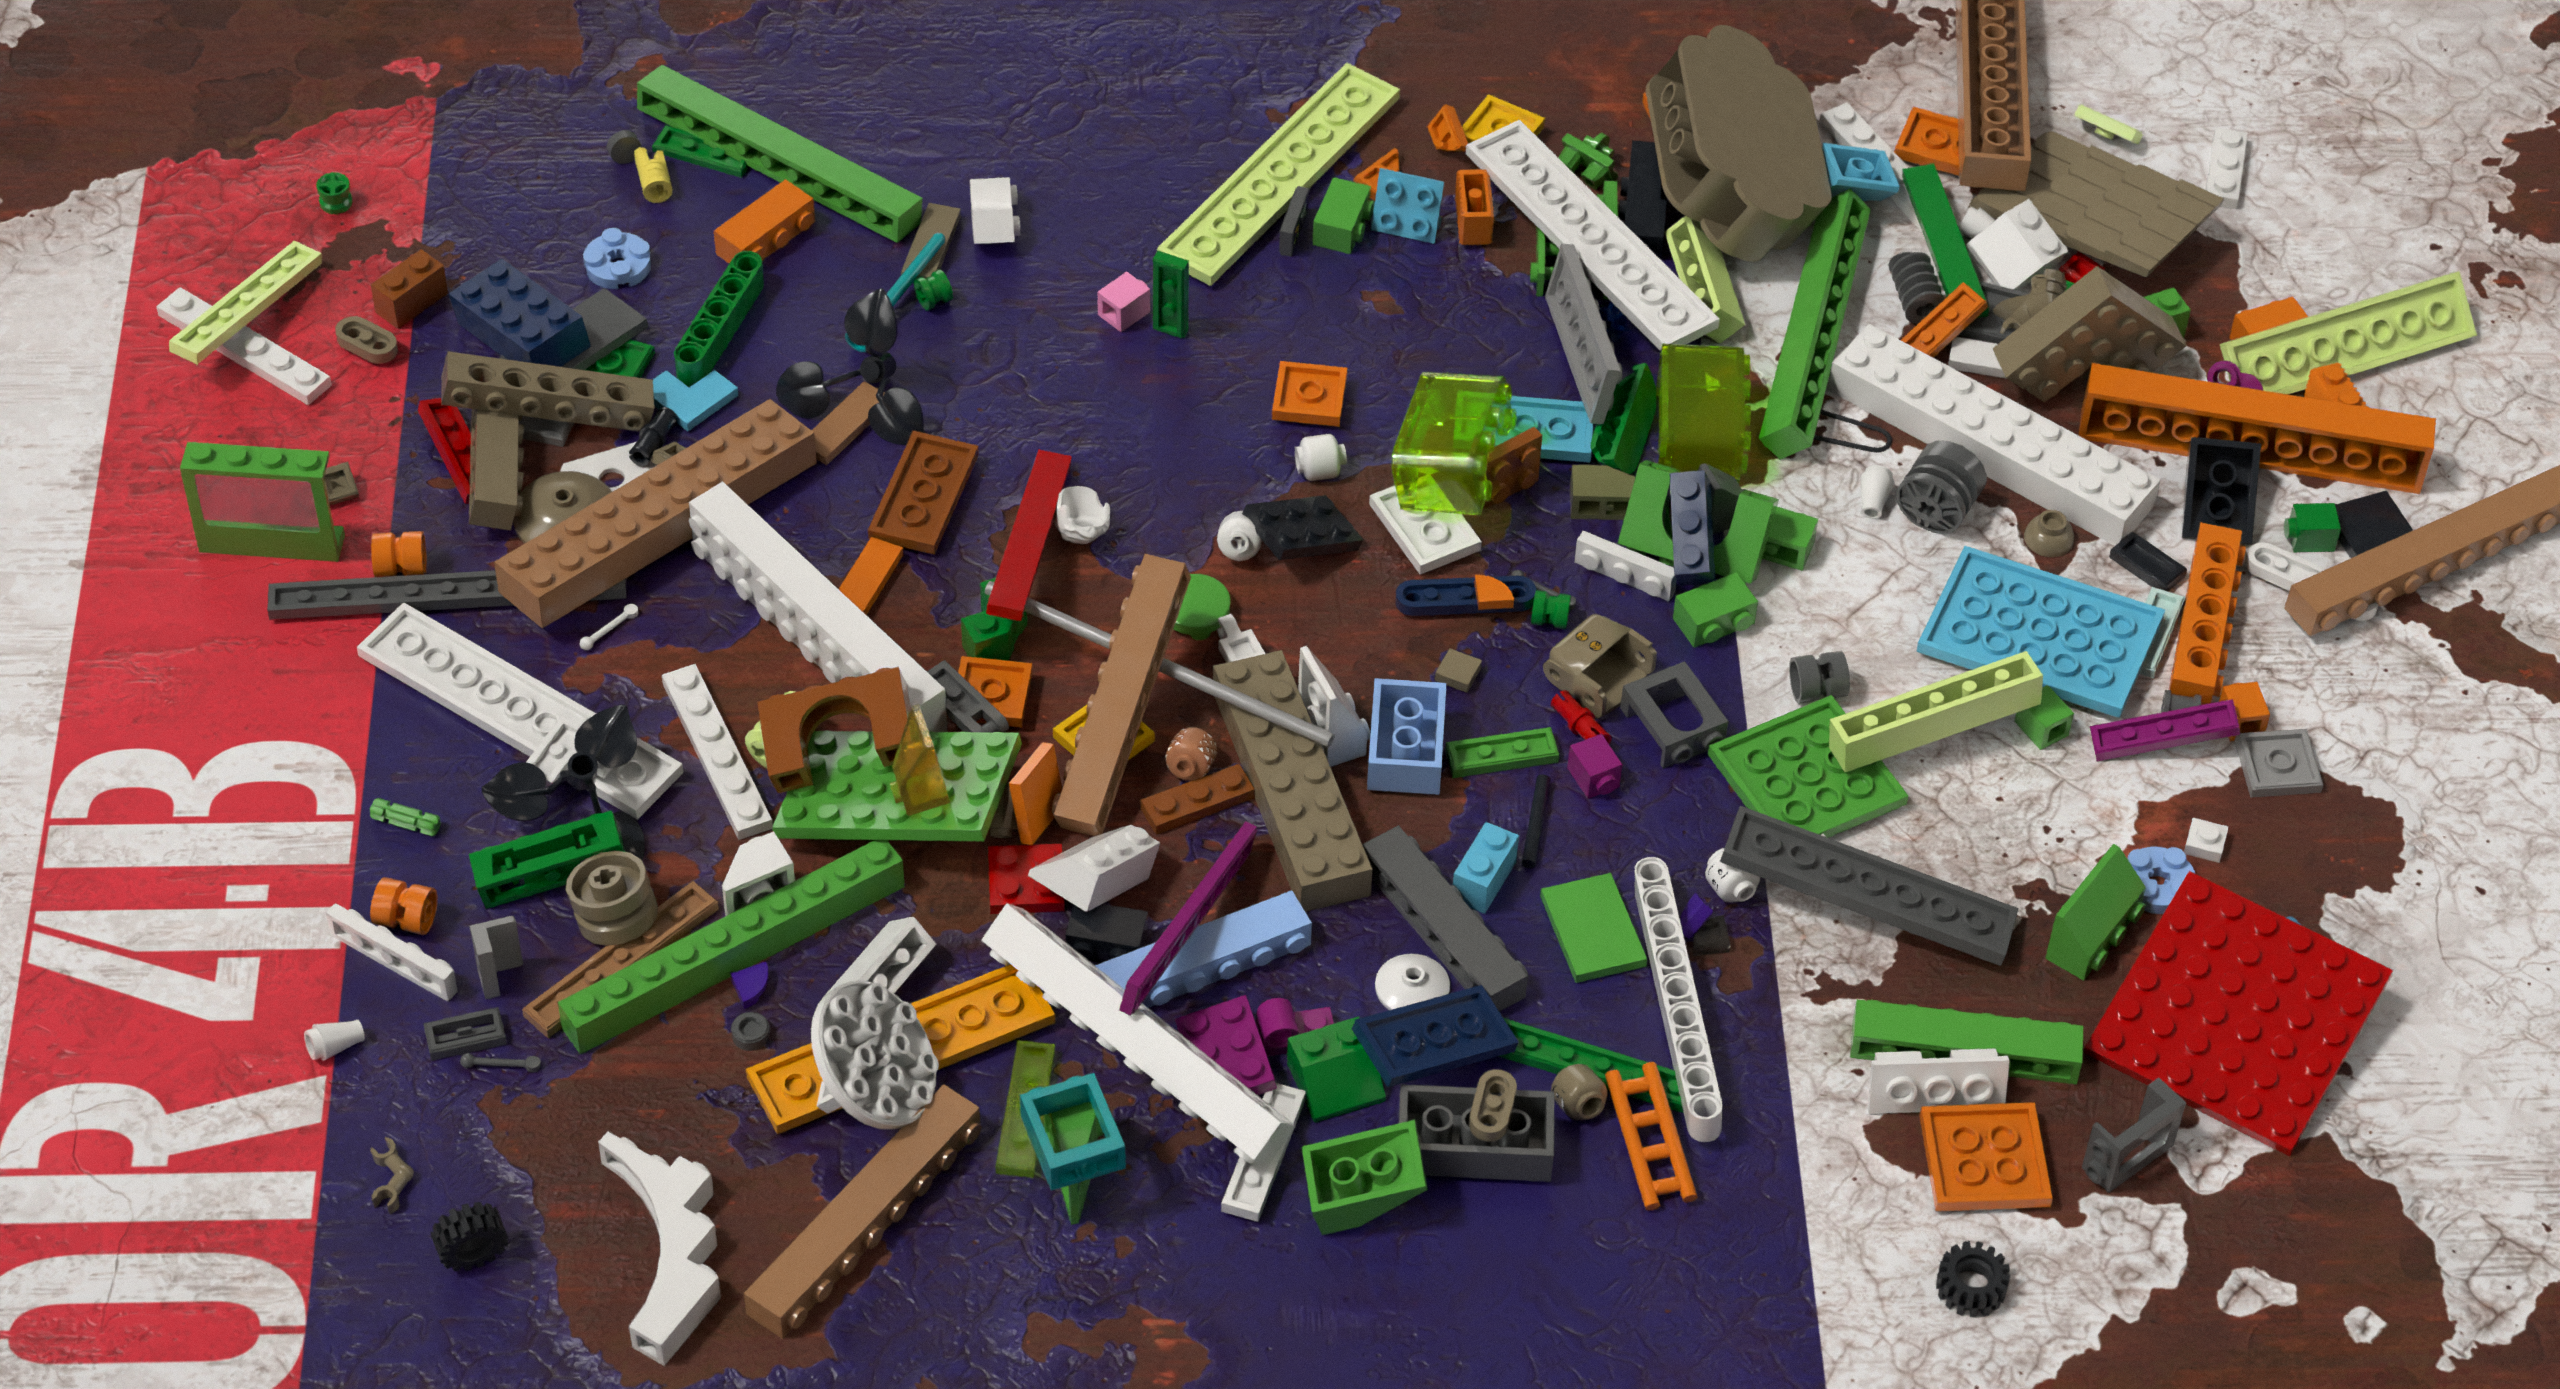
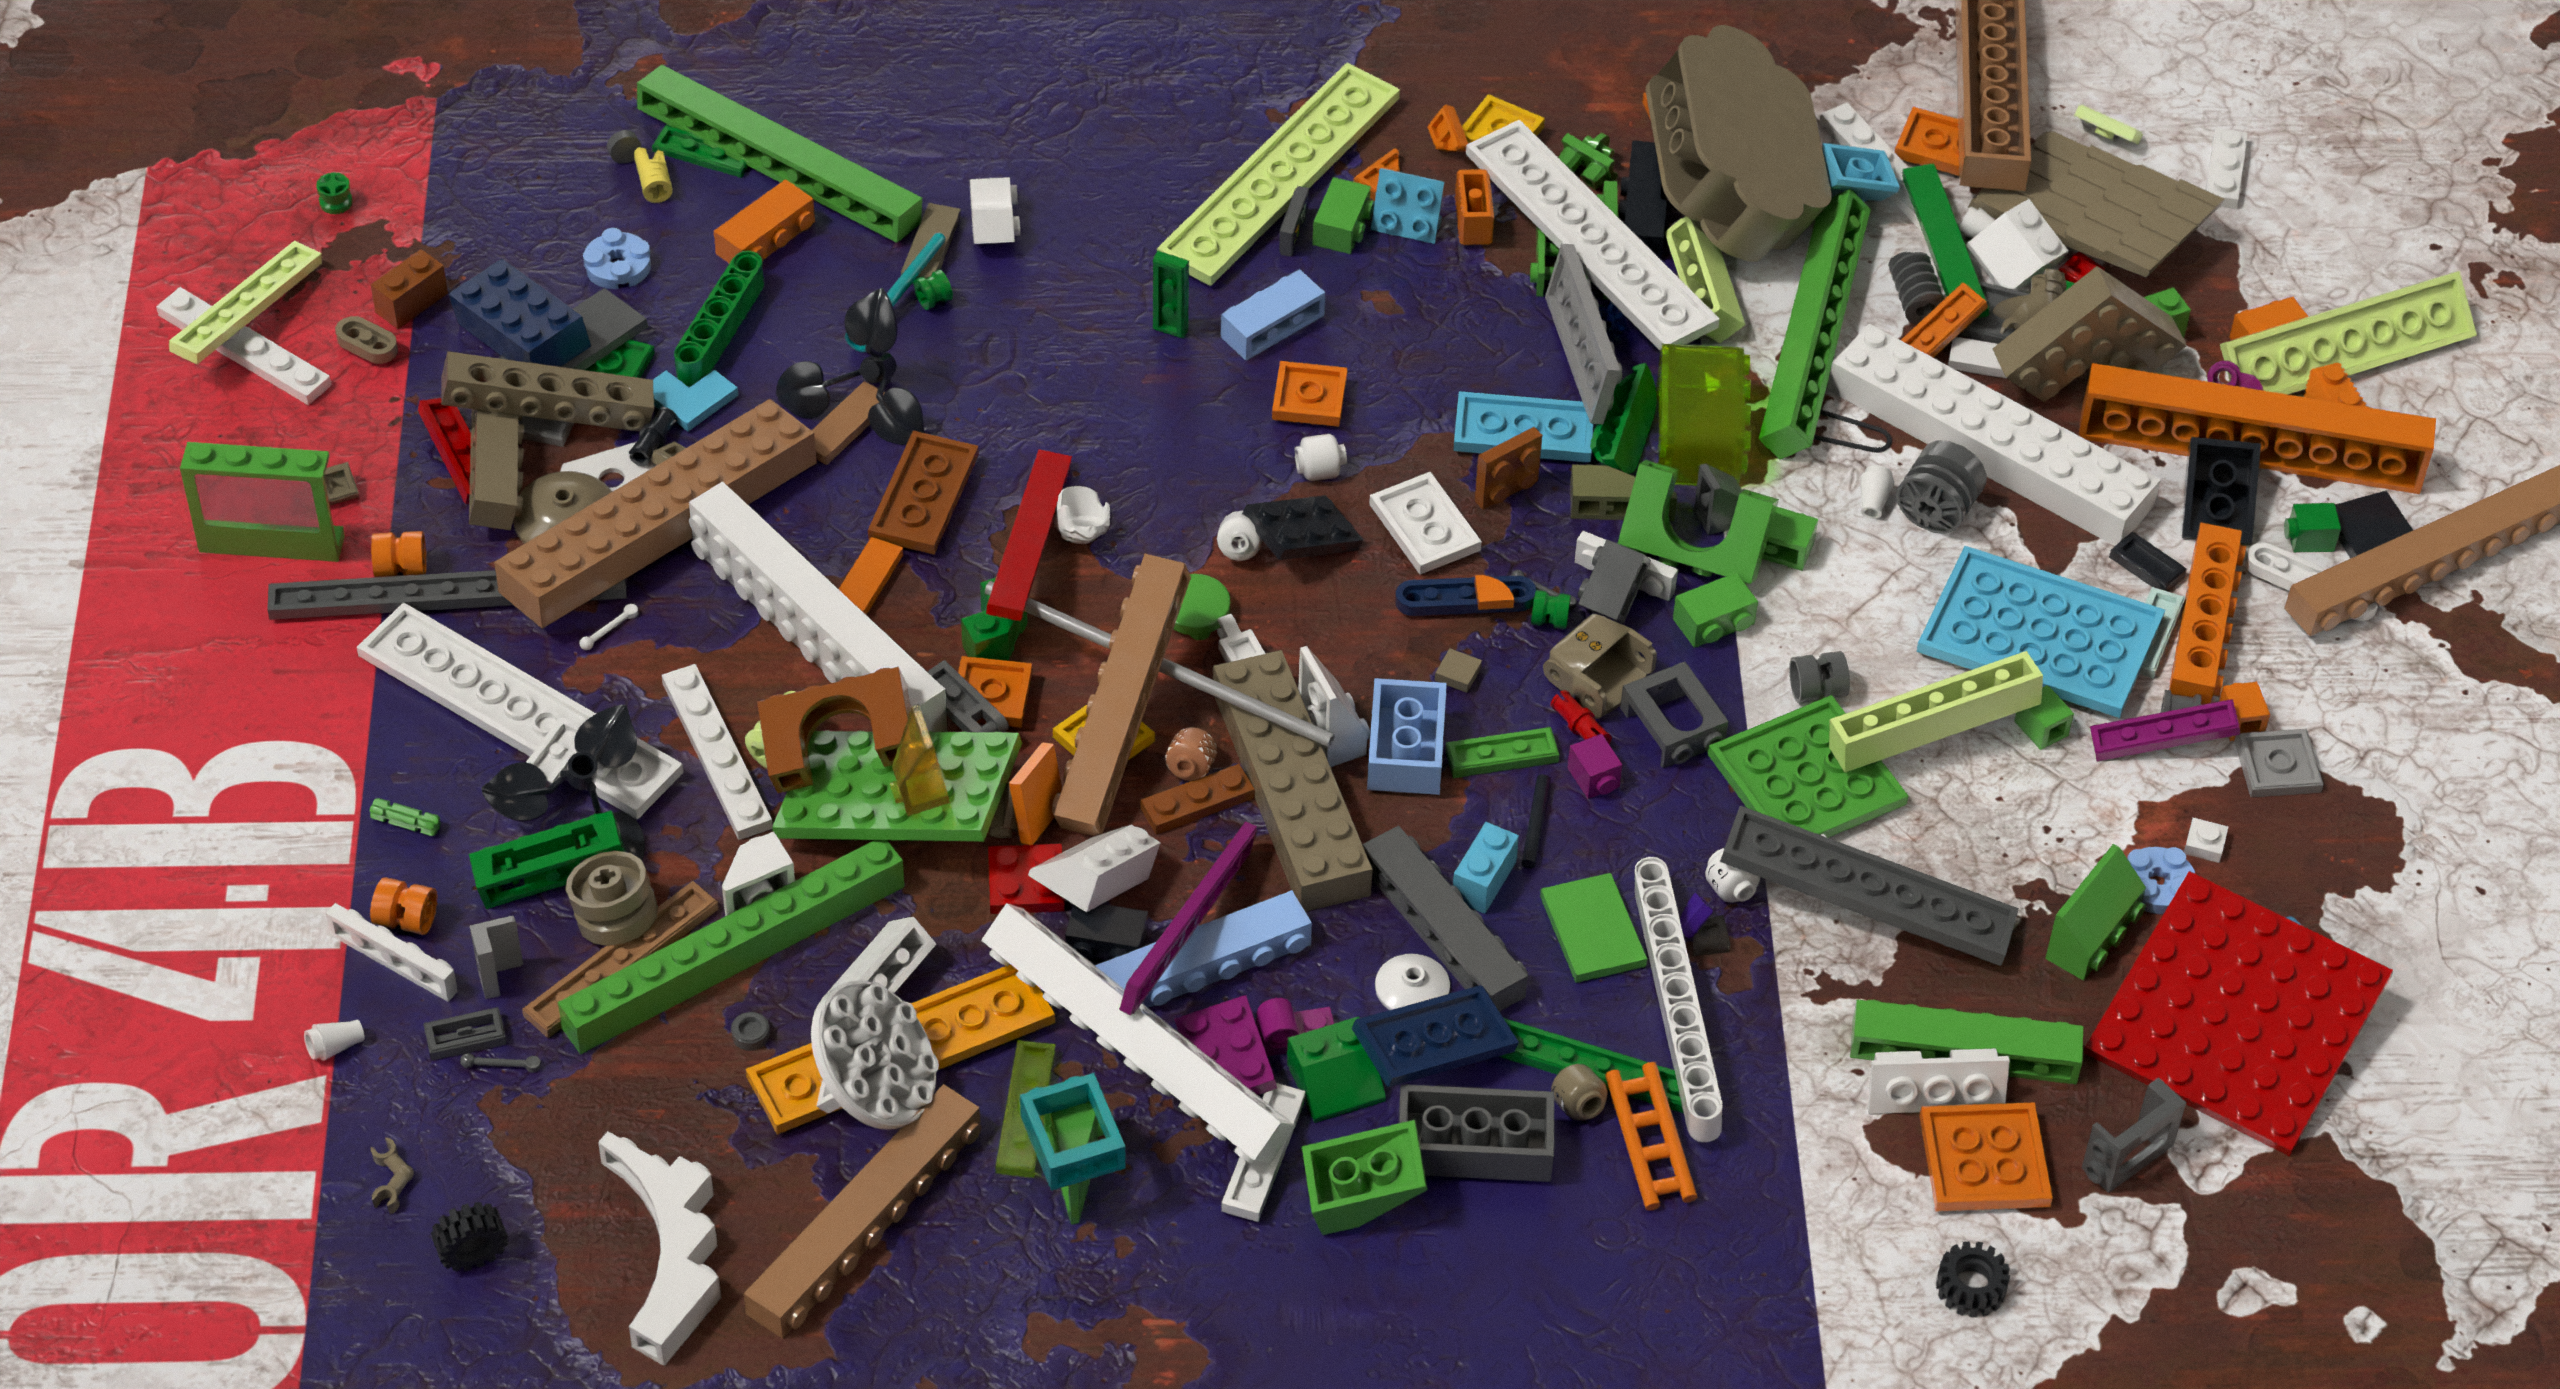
(750, 983): dark purple tile -> none
(1124, 301): bright pink brick -> none
(1272, 314): none -> light blue brick
(1447, 439): clear neon green windscreen -> none
(1492, 1108): dark tan plate -> none
(1613, 581): none -> dark grey brick
(1692, 528): dark blue brick -> none
(2049, 534): dark tan piece -> none

